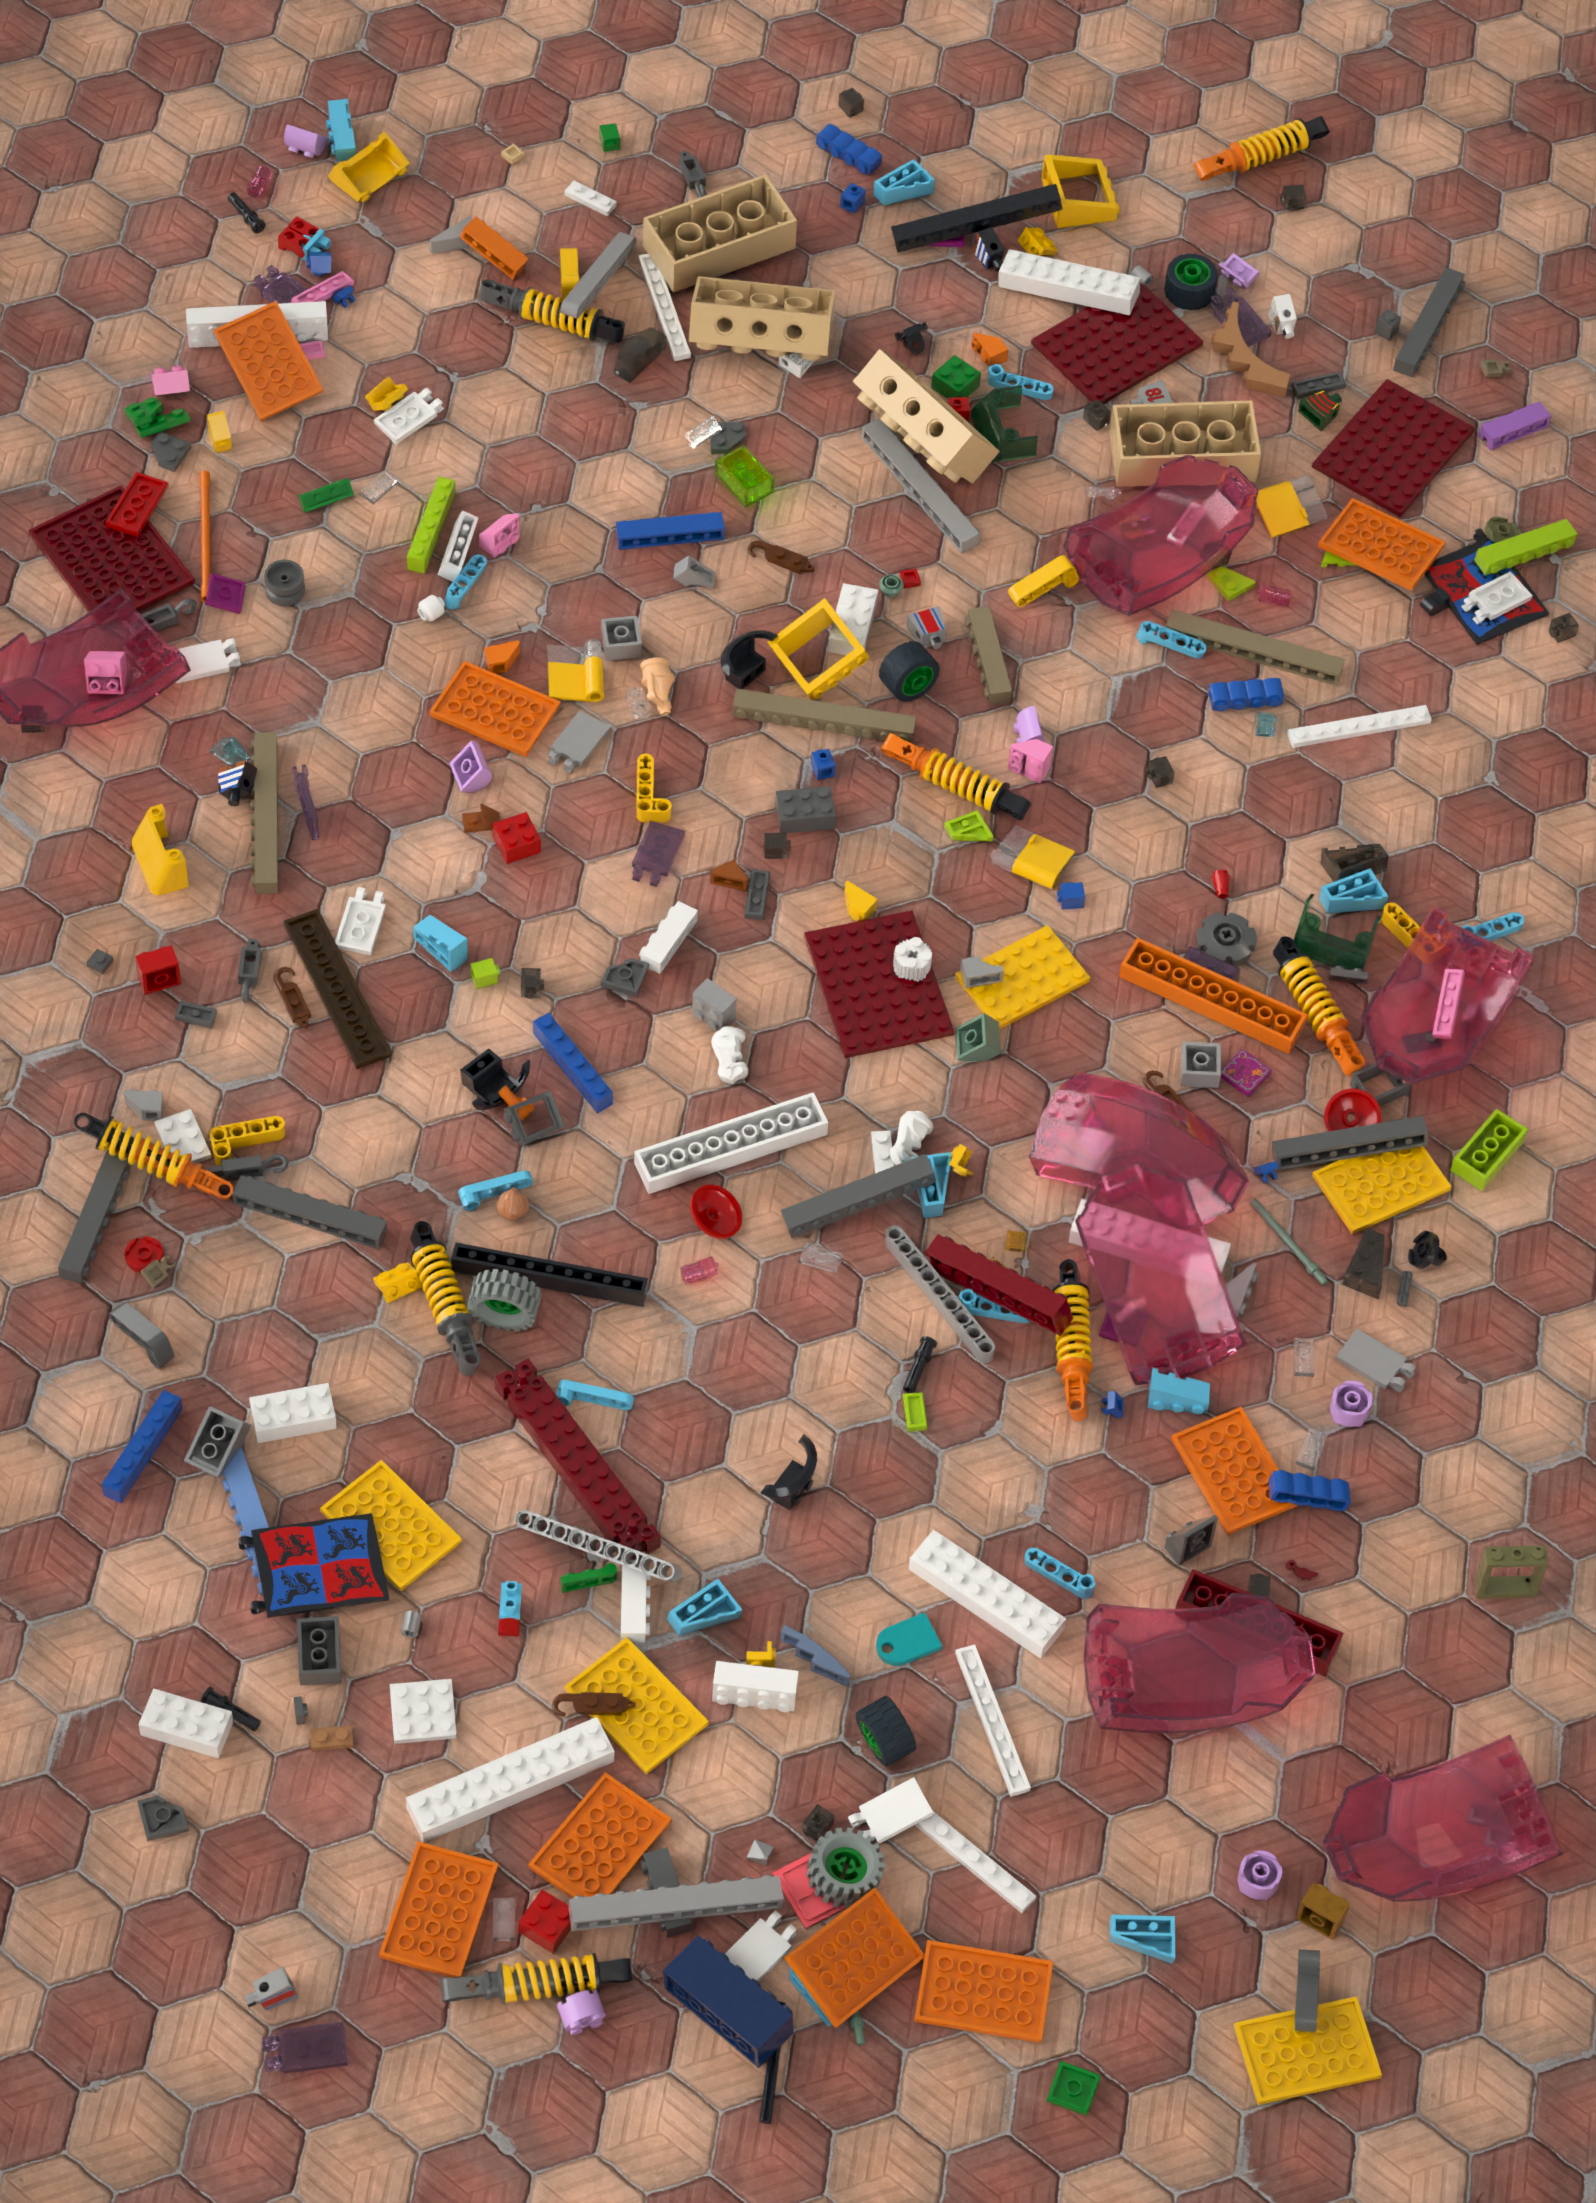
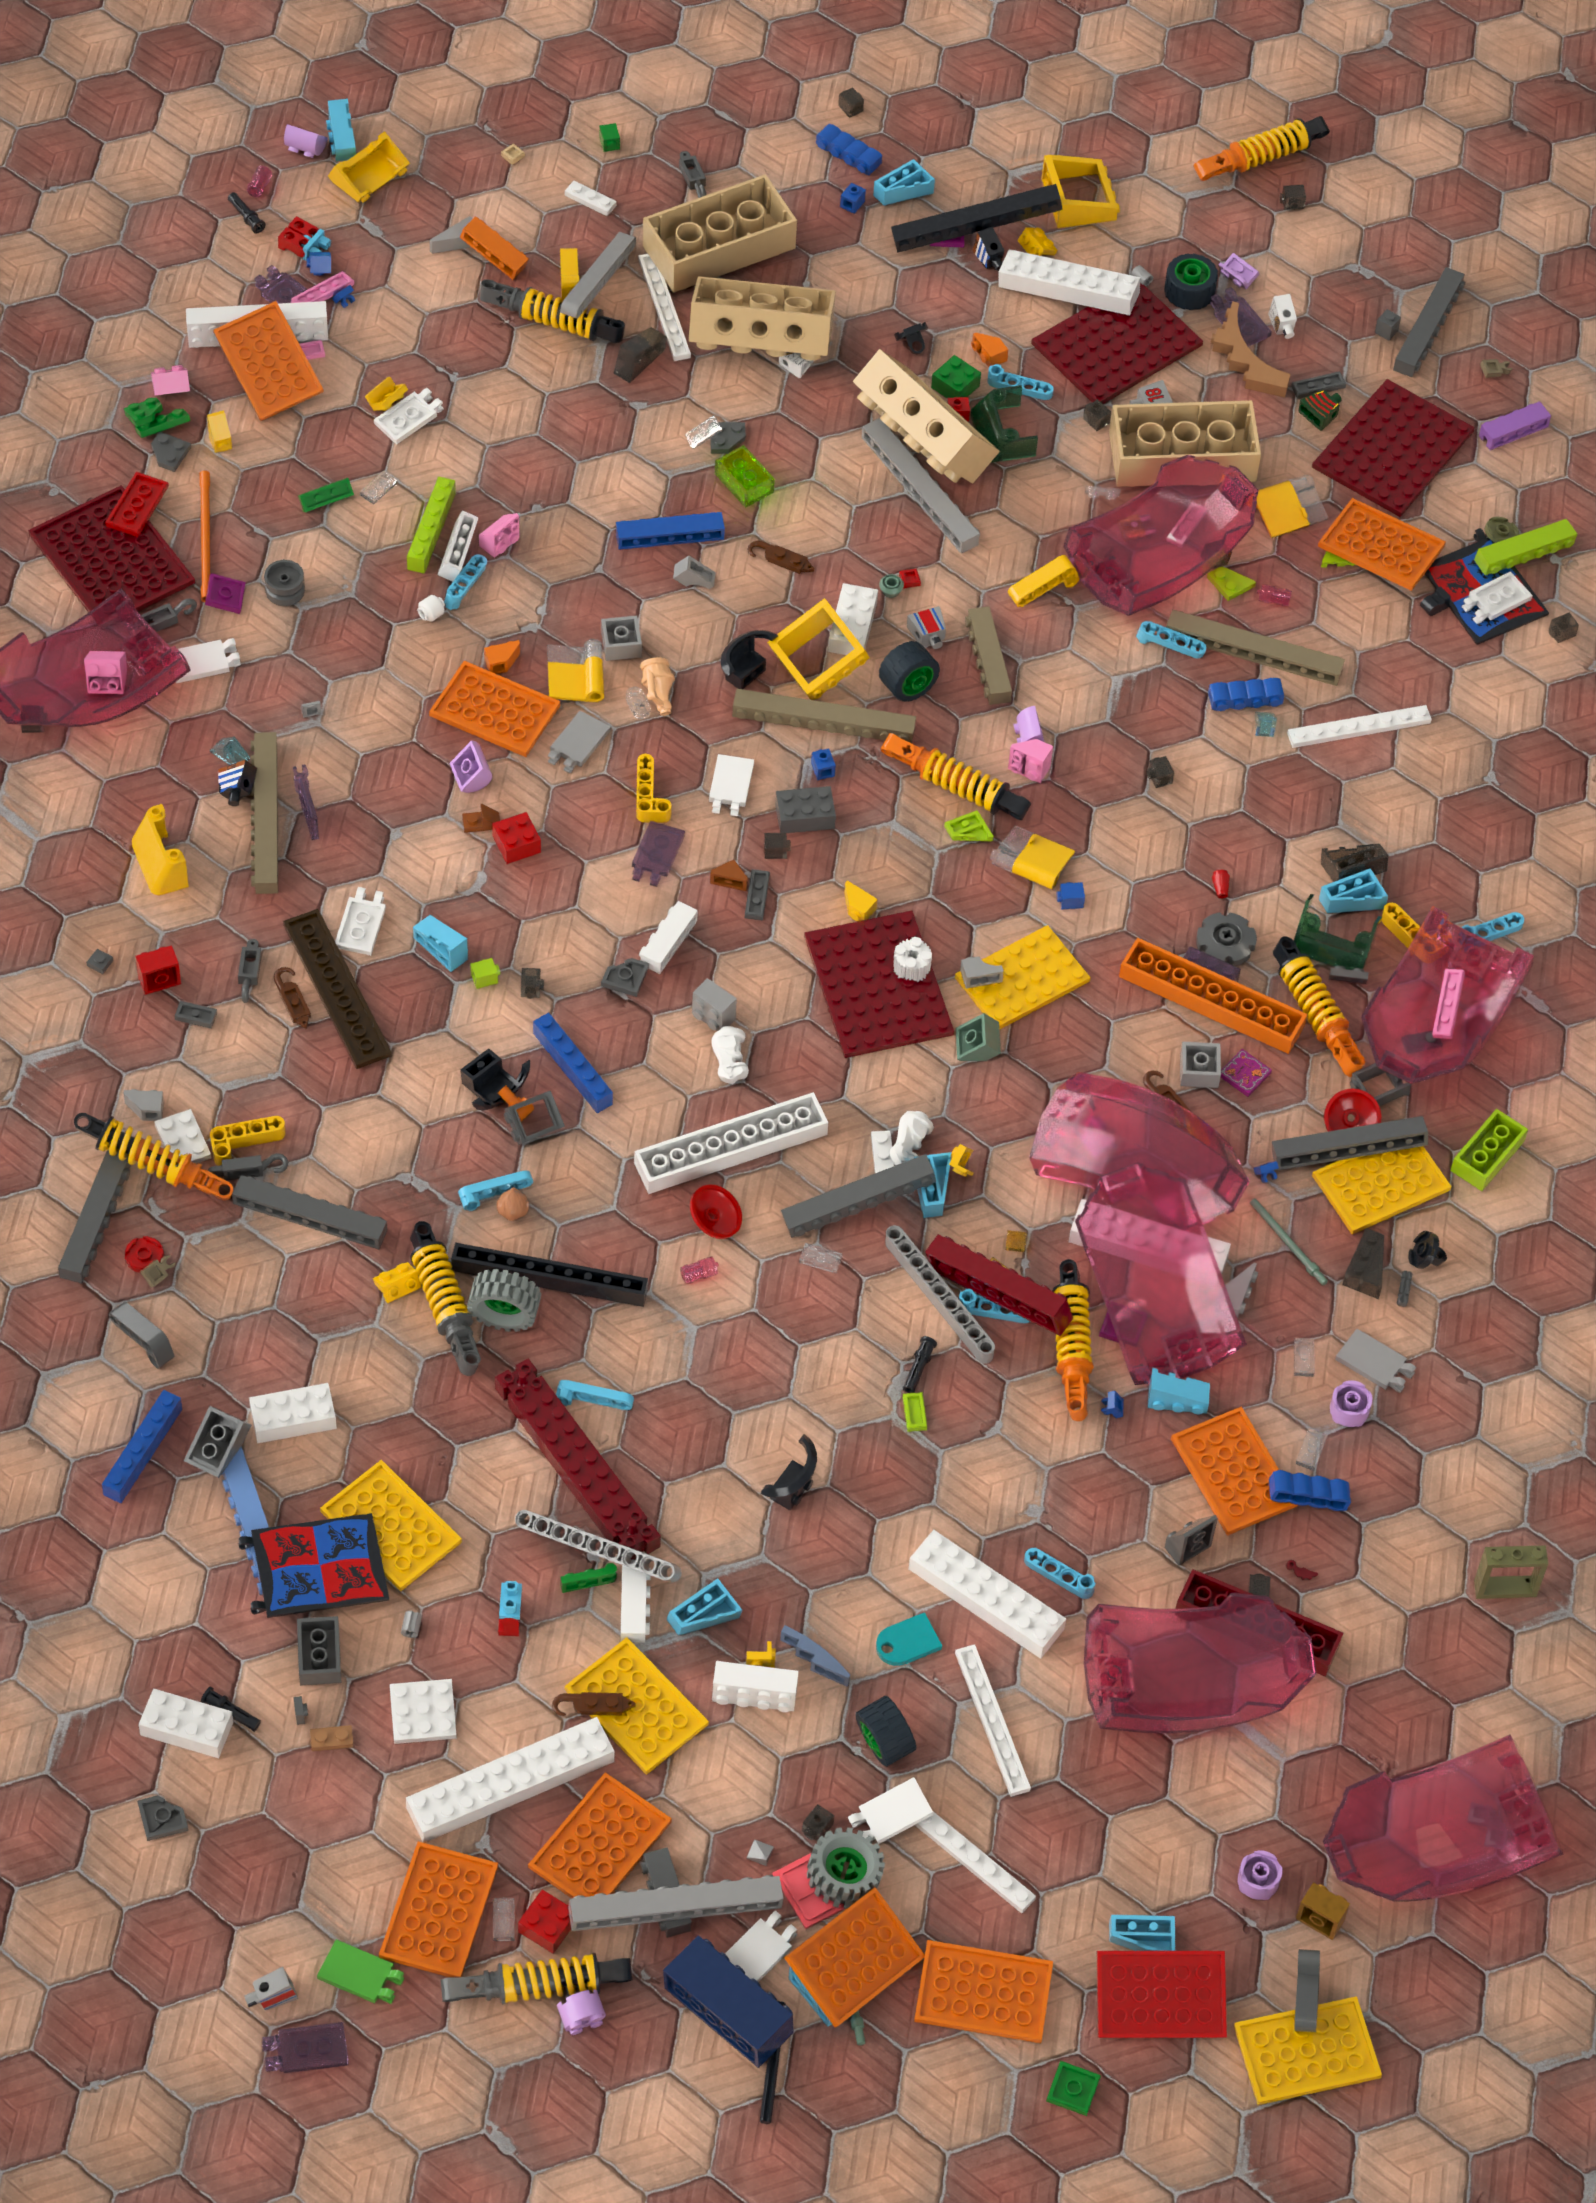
(311, 709): none -> light grey slope
(359, 1973): none -> bright green tile
(731, 783): none -> white tile
(1161, 1994): none -> red plate

